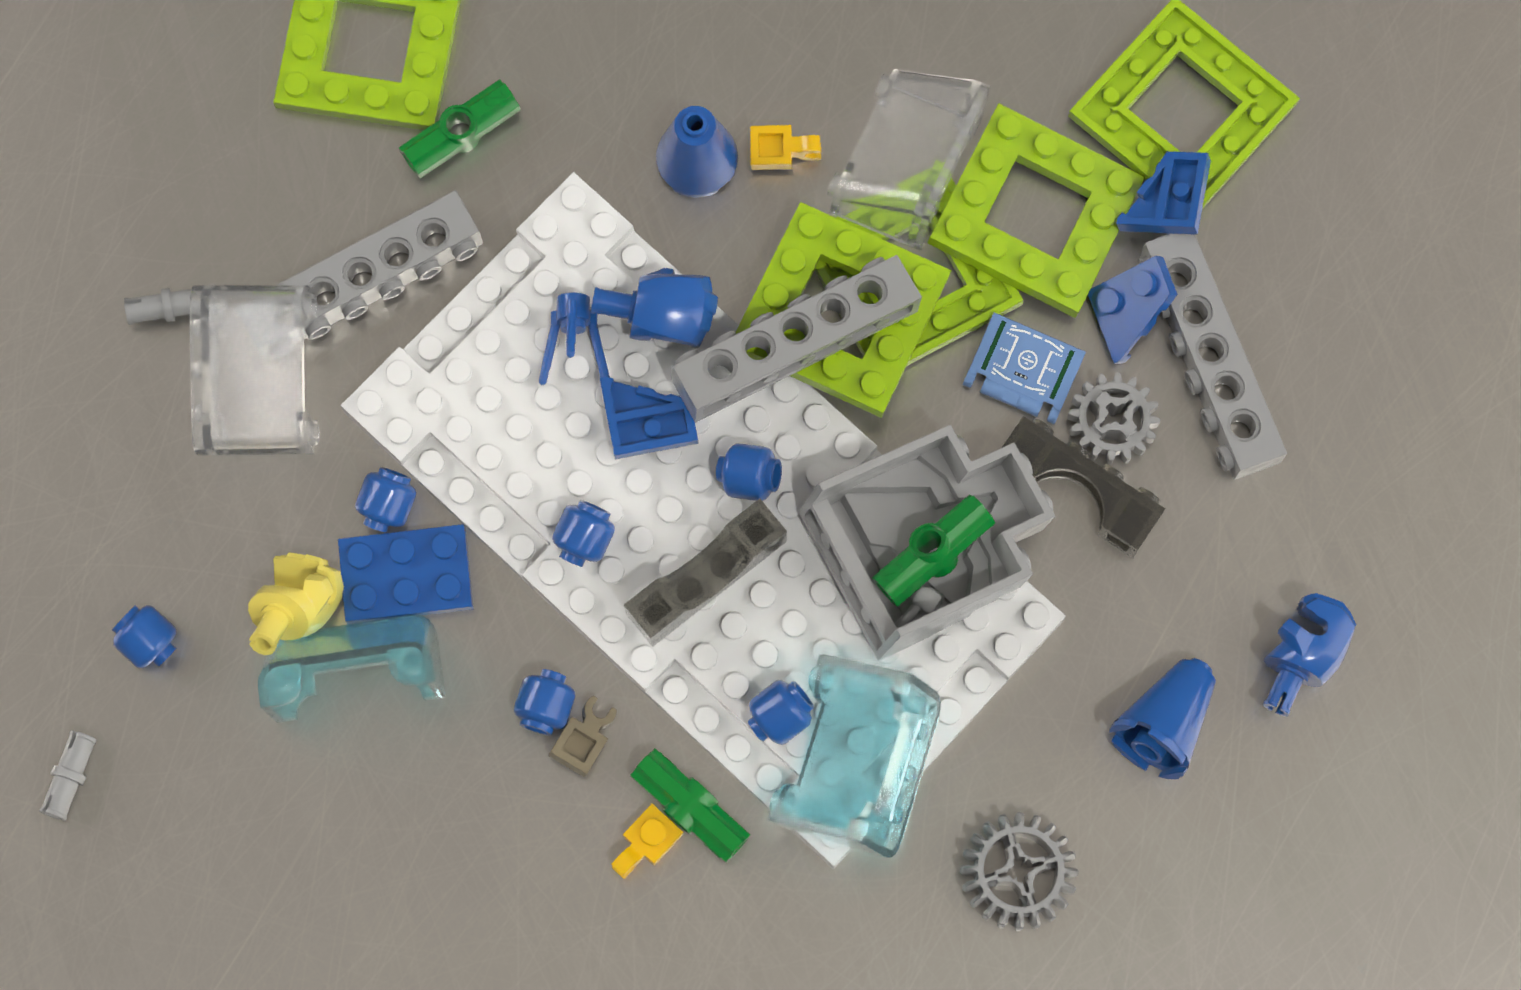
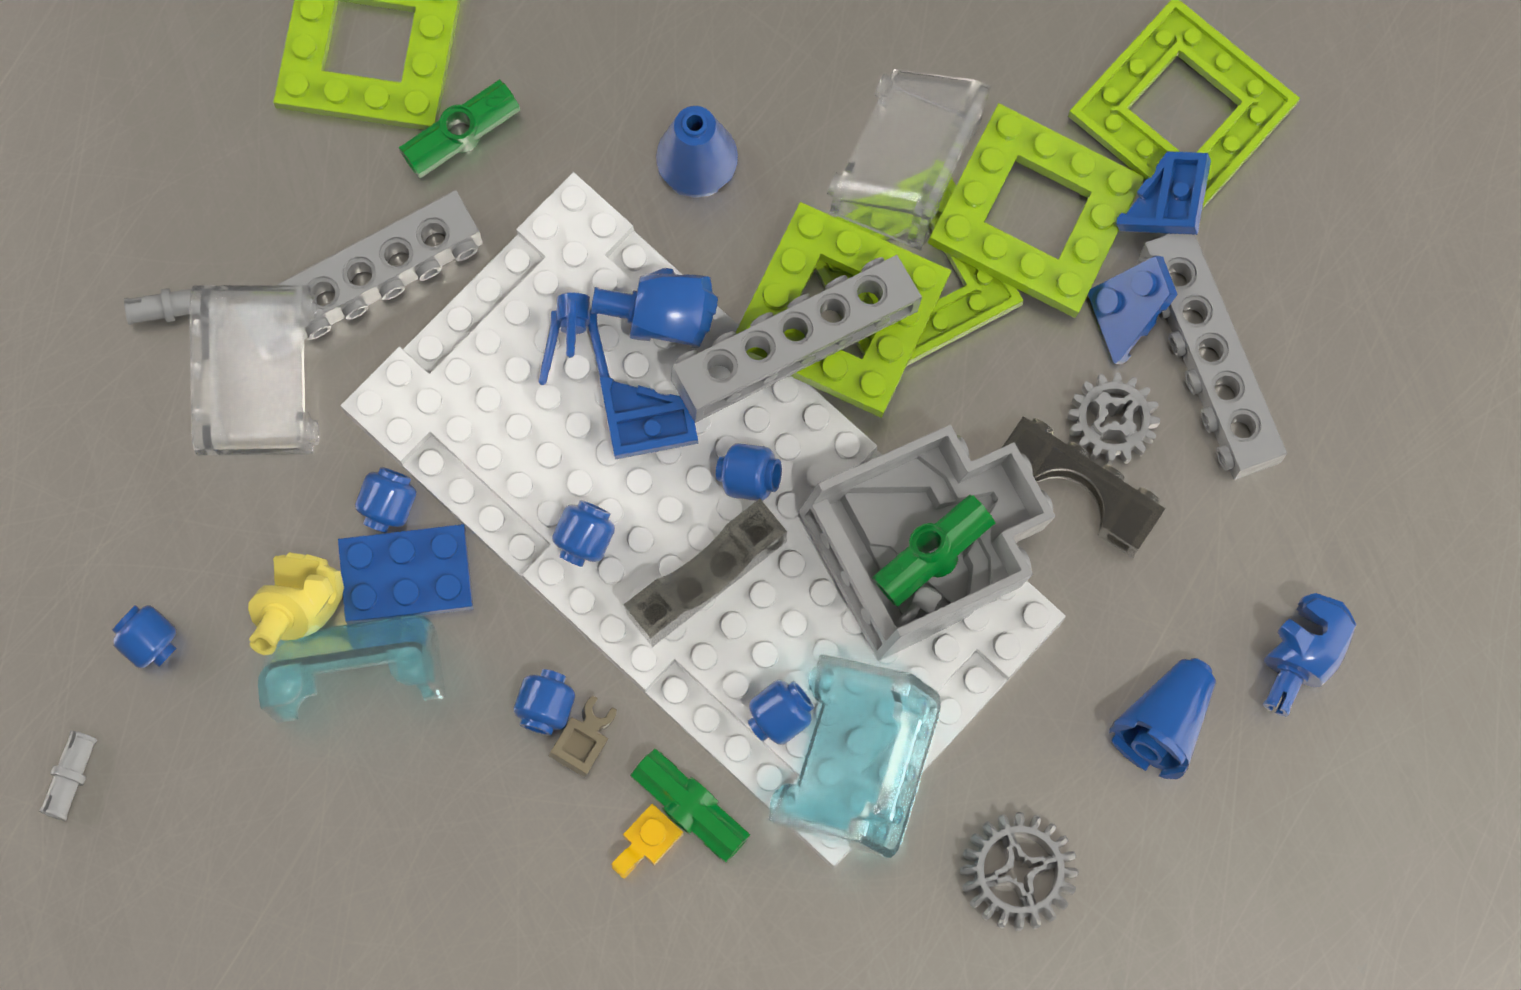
(774, 147): yellow plate -> none
(1024, 367): medium blue piece -> none

